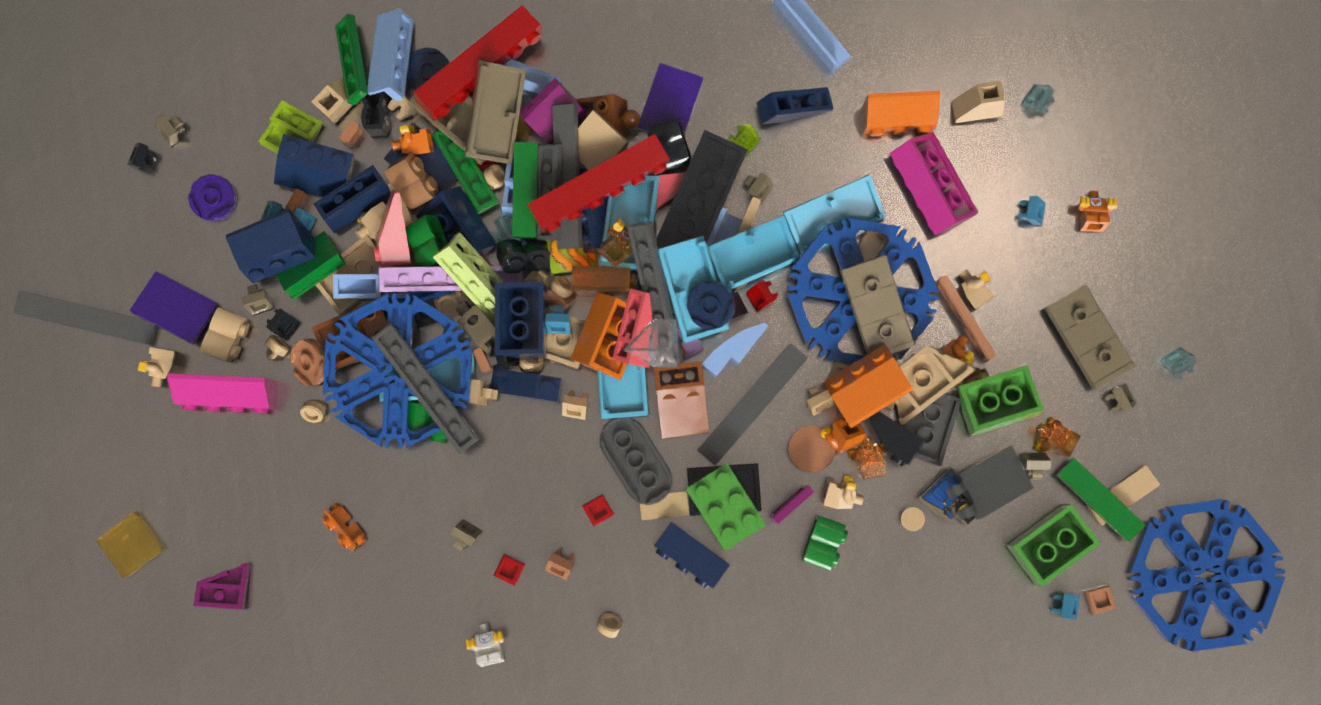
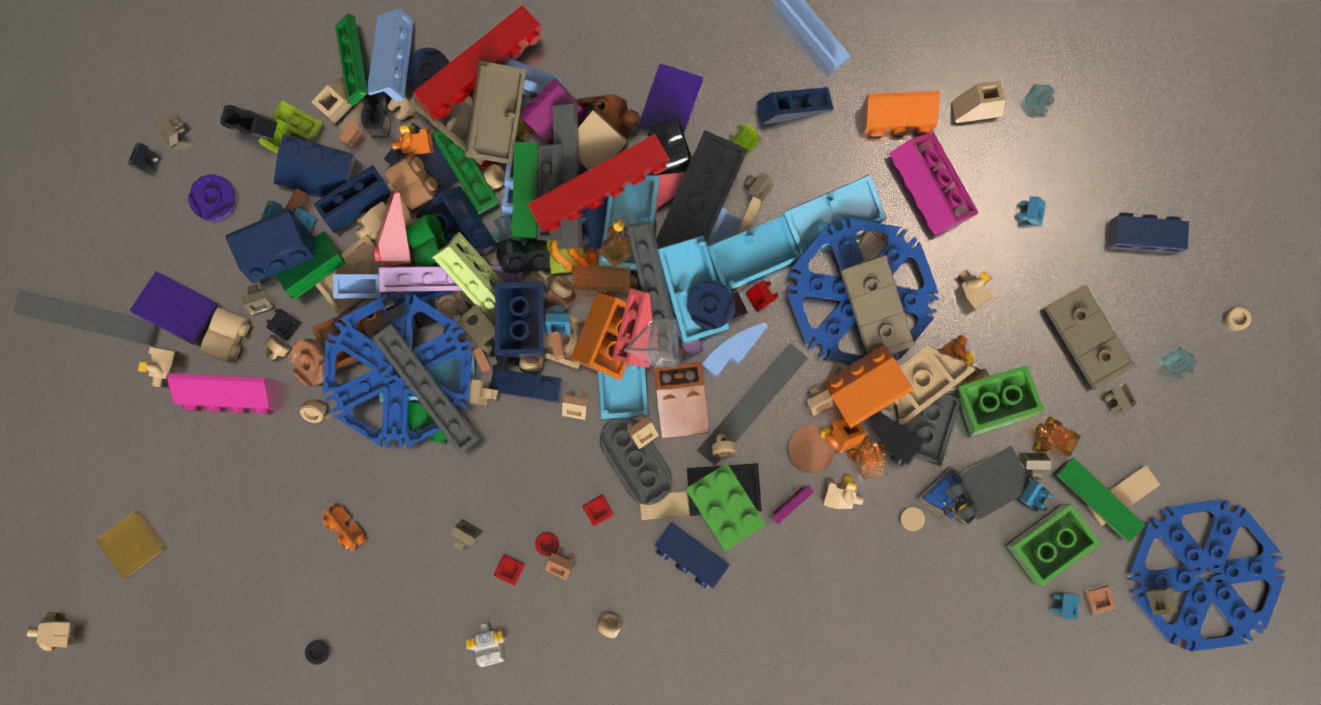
(51, 632): none -> tan piece
(224, 590): magenta wing -> none
(248, 122): none -> black brick
(318, 652): none -> black tile
(393, 311): none -> black tile
(547, 543): none -> red tile
(557, 345): none -> nougat tile
(642, 432): none -> tan tile
(723, 448): none -> tan tile
(824, 542): green brick -> none
(965, 318): nougat tile -> none
(1035, 496): none -> dark azure tile
(1095, 212): orange piece -> none
(1149, 233): none -> dark blue brick
(1162, 601): none -> dark tan tile
(1237, 318): none -> tan tile

